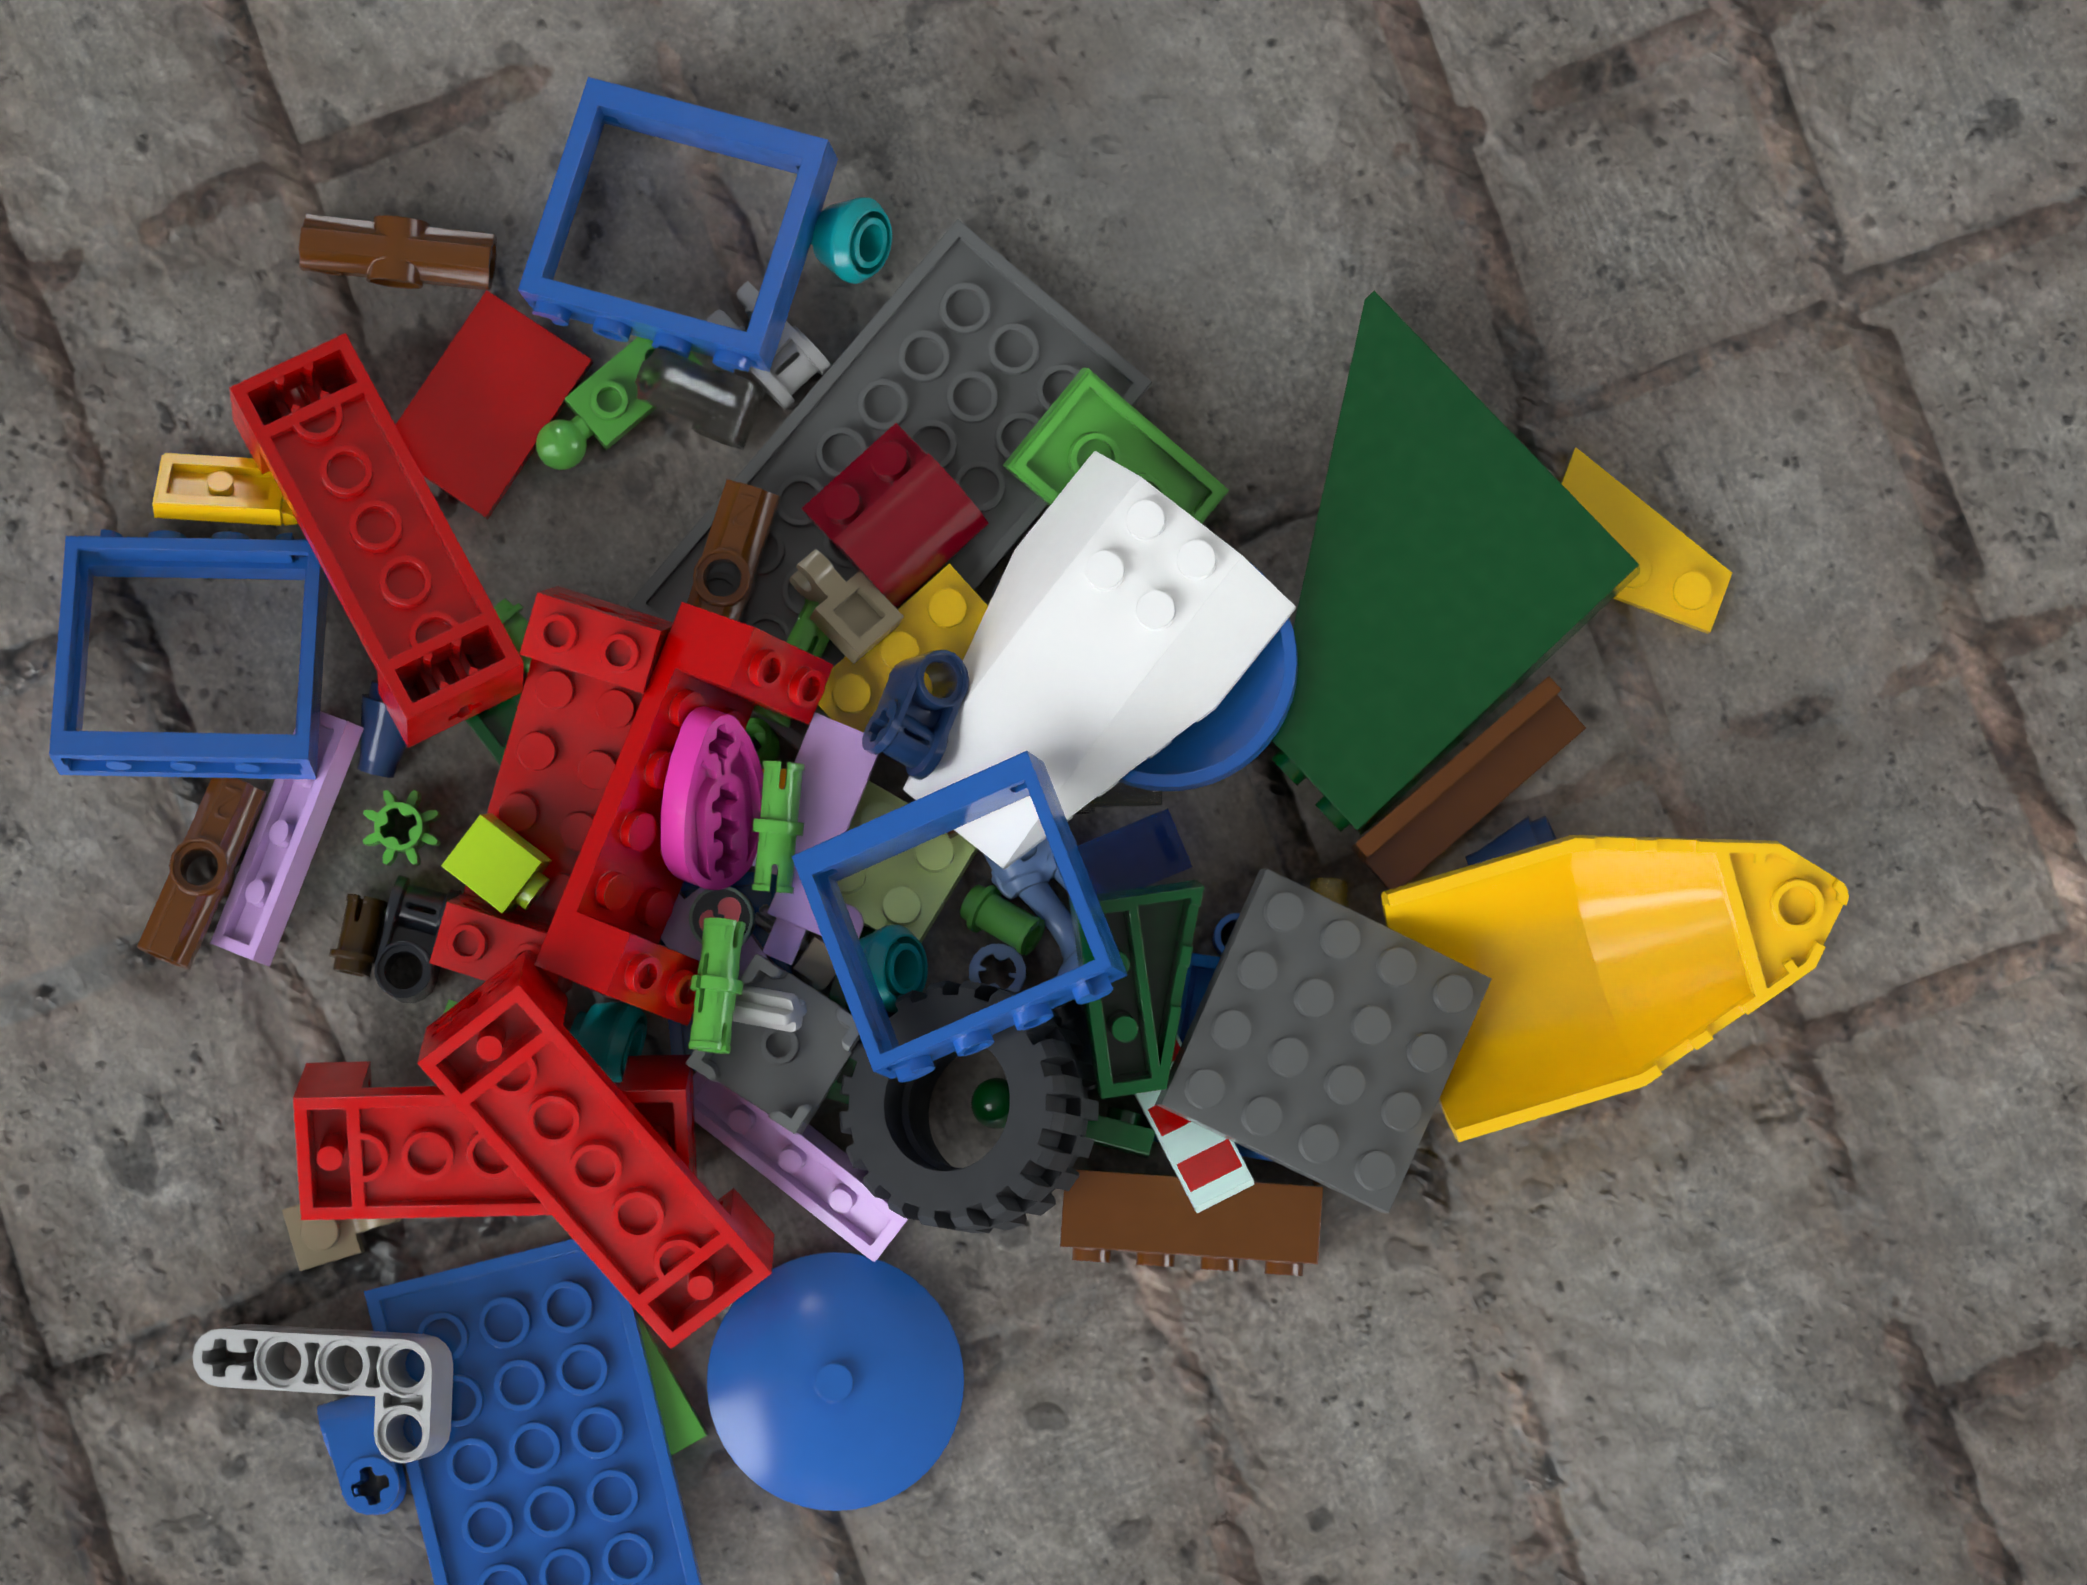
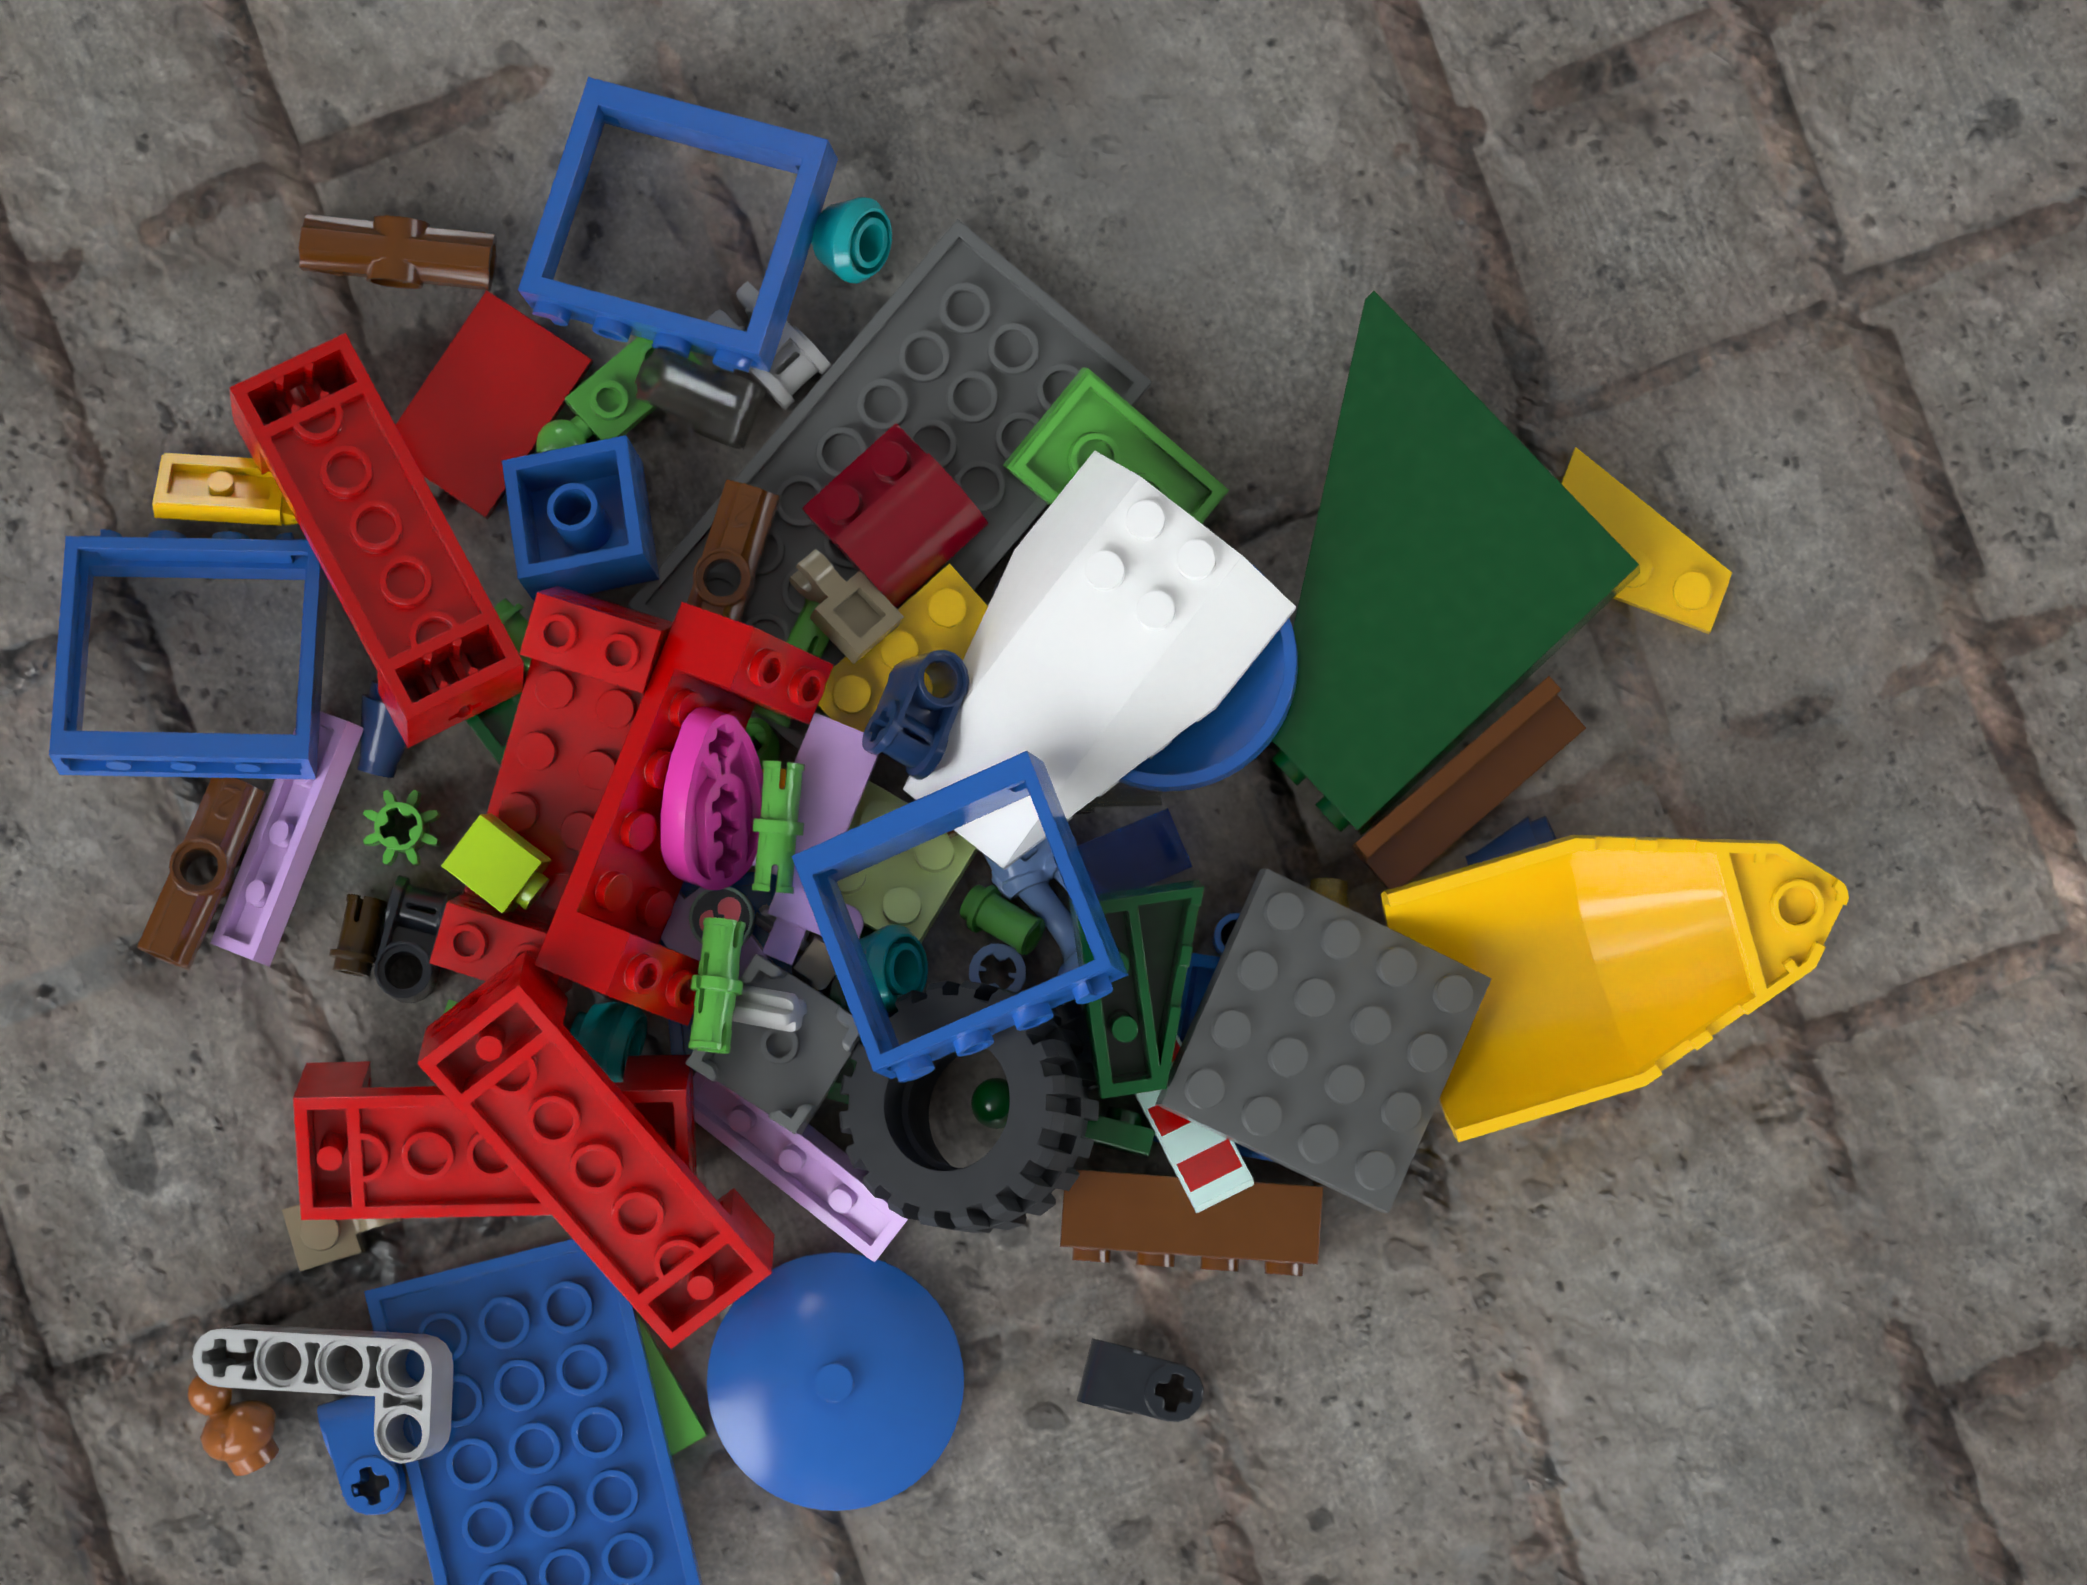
(234, 1431): none -> dark orange animal
(581, 518): none -> blue brick
(1128, 1380): none -> black piece

